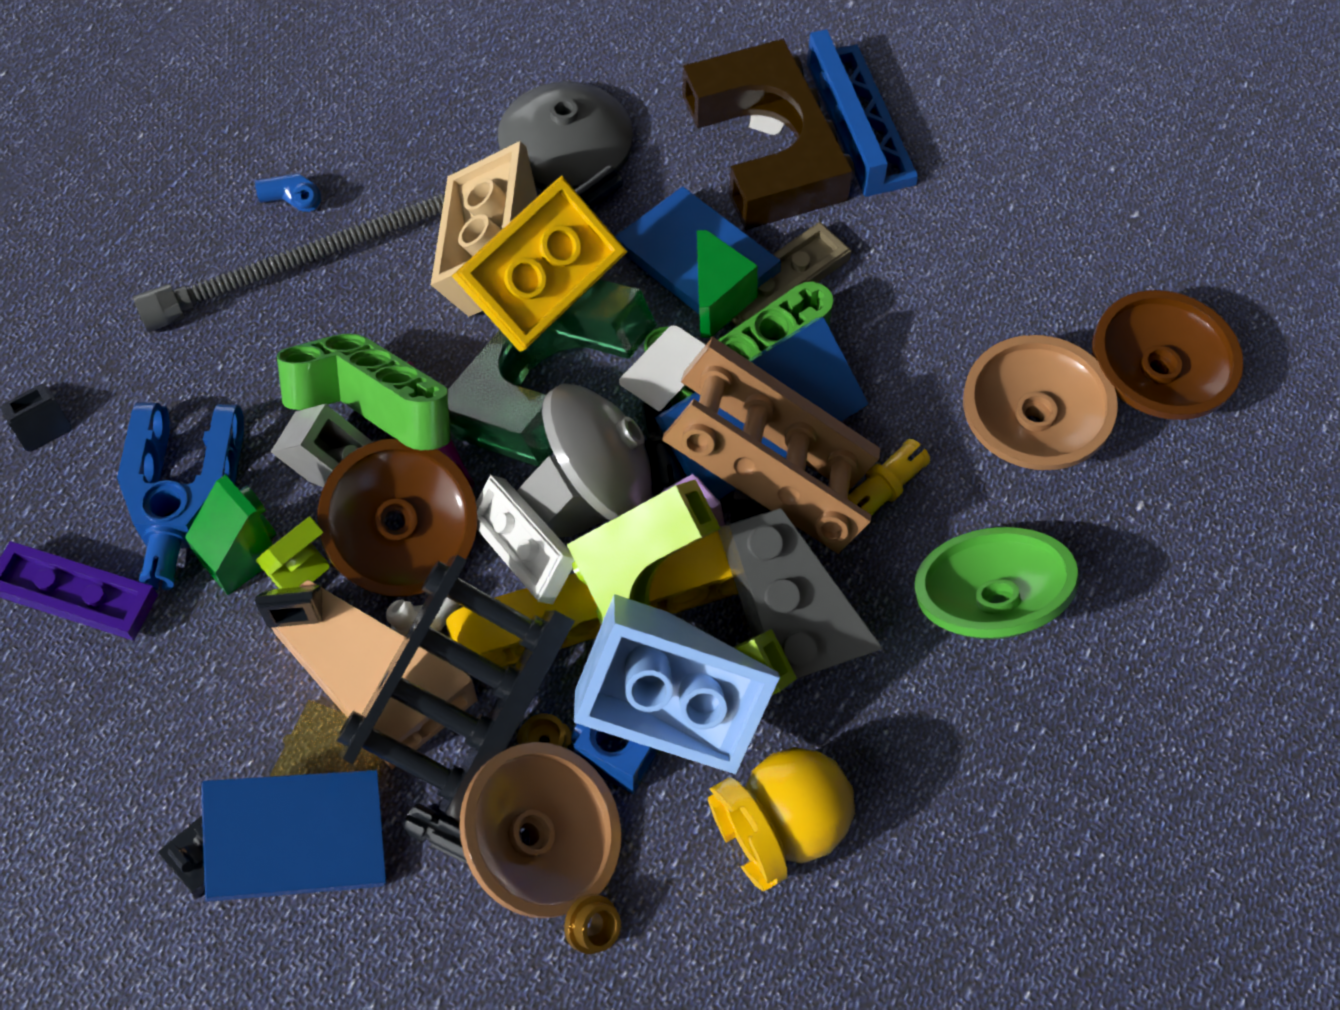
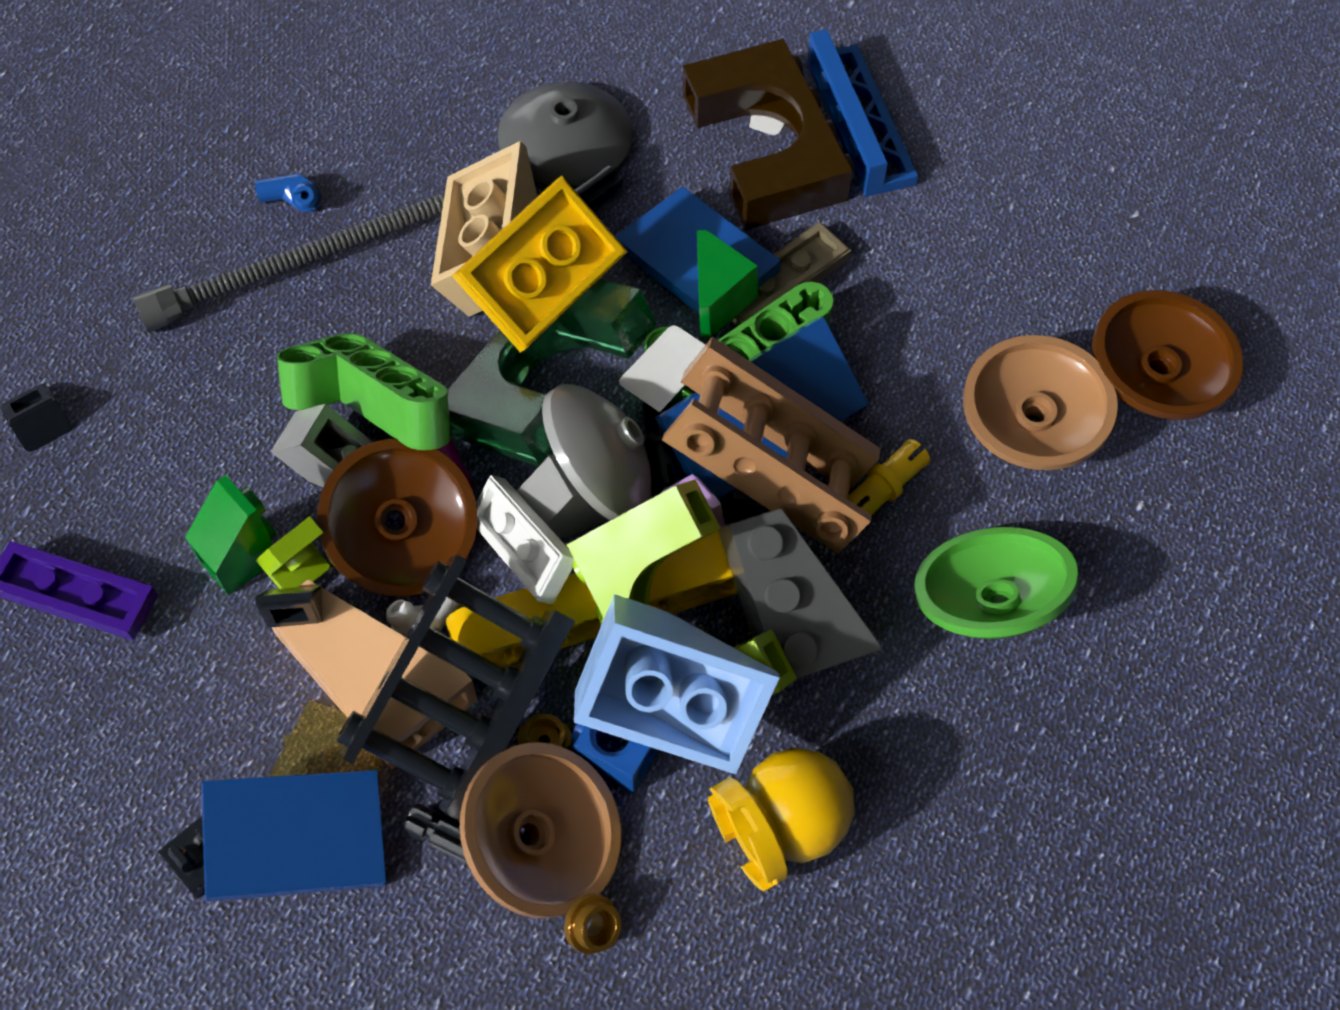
(152, 499): blue piece -> none

